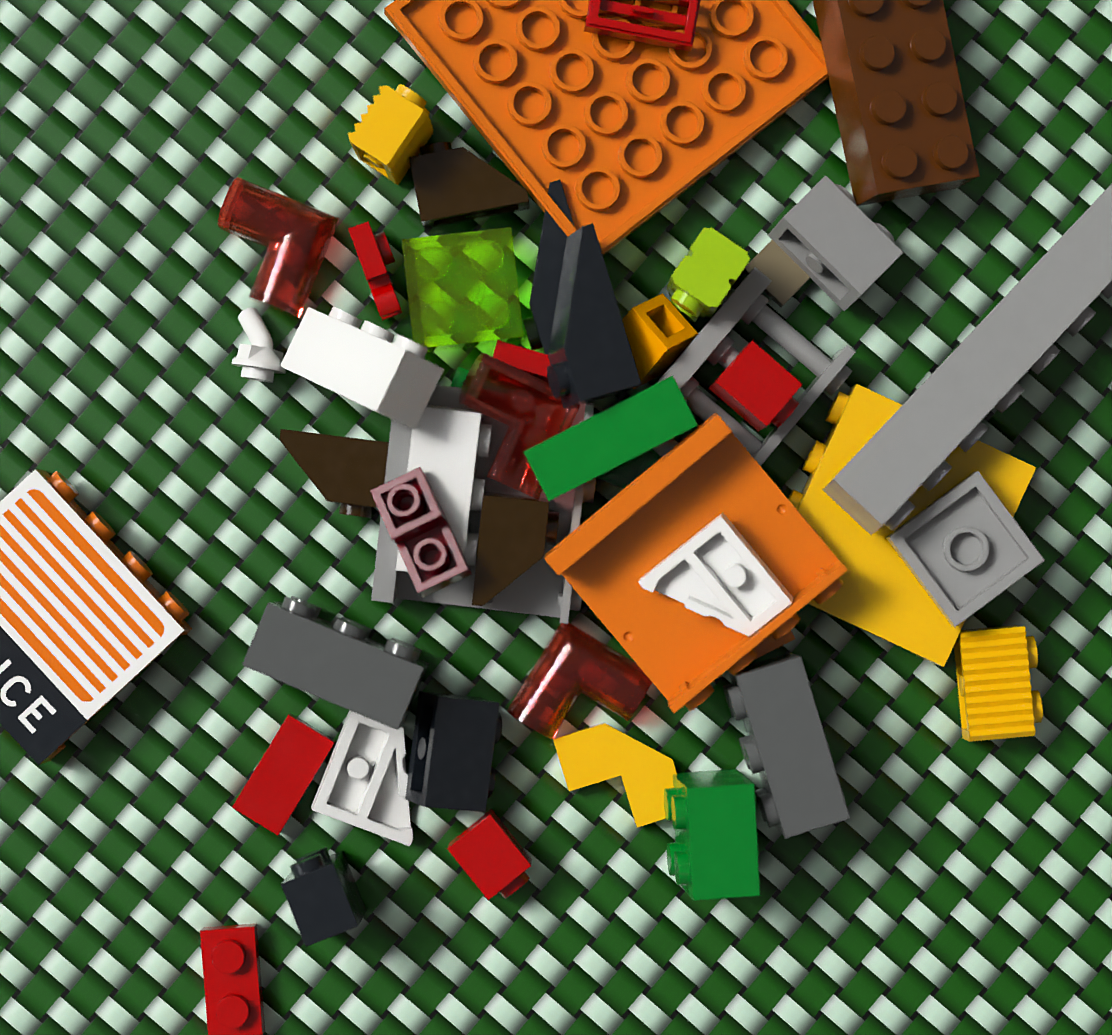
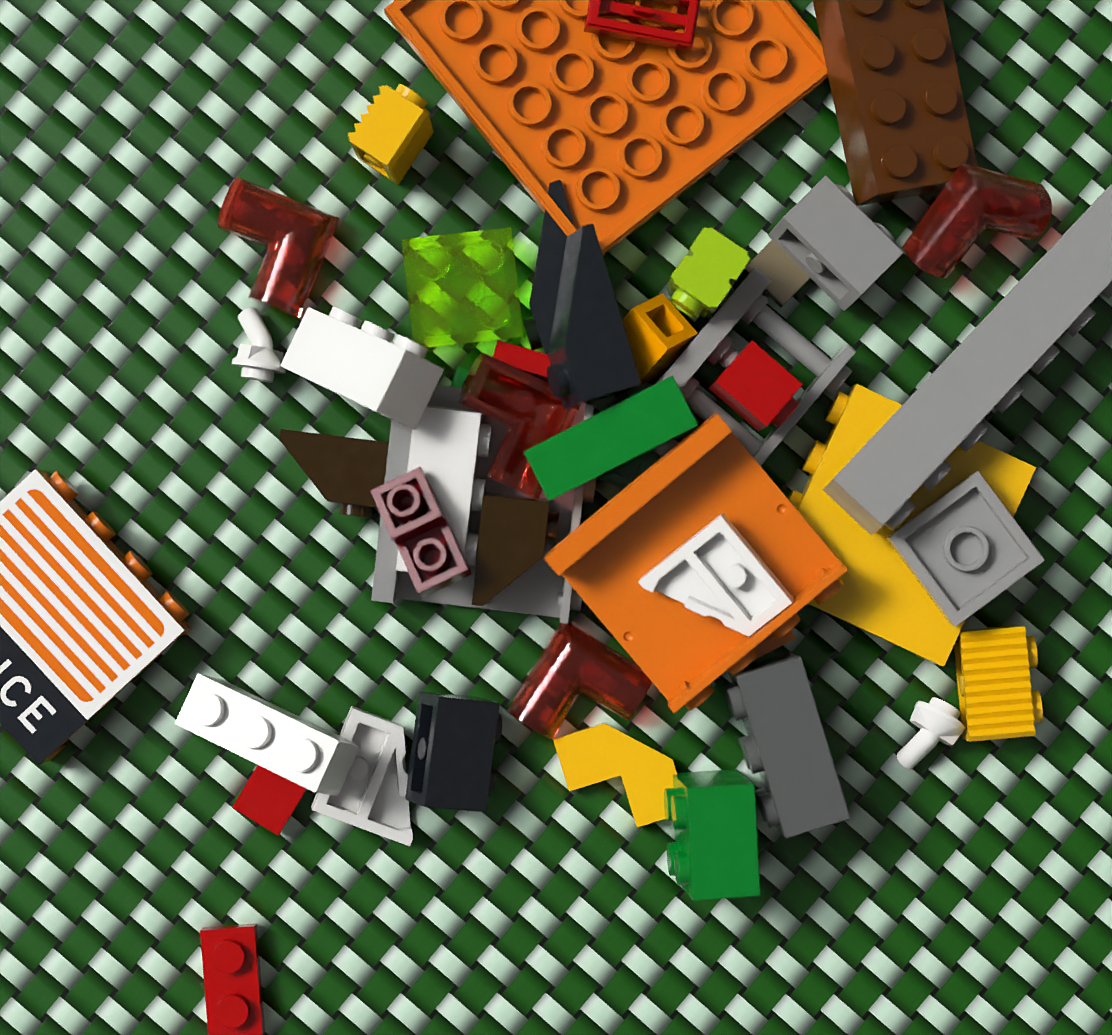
(267, 735): none -> white brick
(323, 896): black brick -> none
(337, 661): dark grey brick -> none
(374, 255): red plate -> none
(461, 186): dark brown slope -> none
(491, 856): red brick -> none
(937, 723): none -> white plate
(968, 205): none -> clear red brick

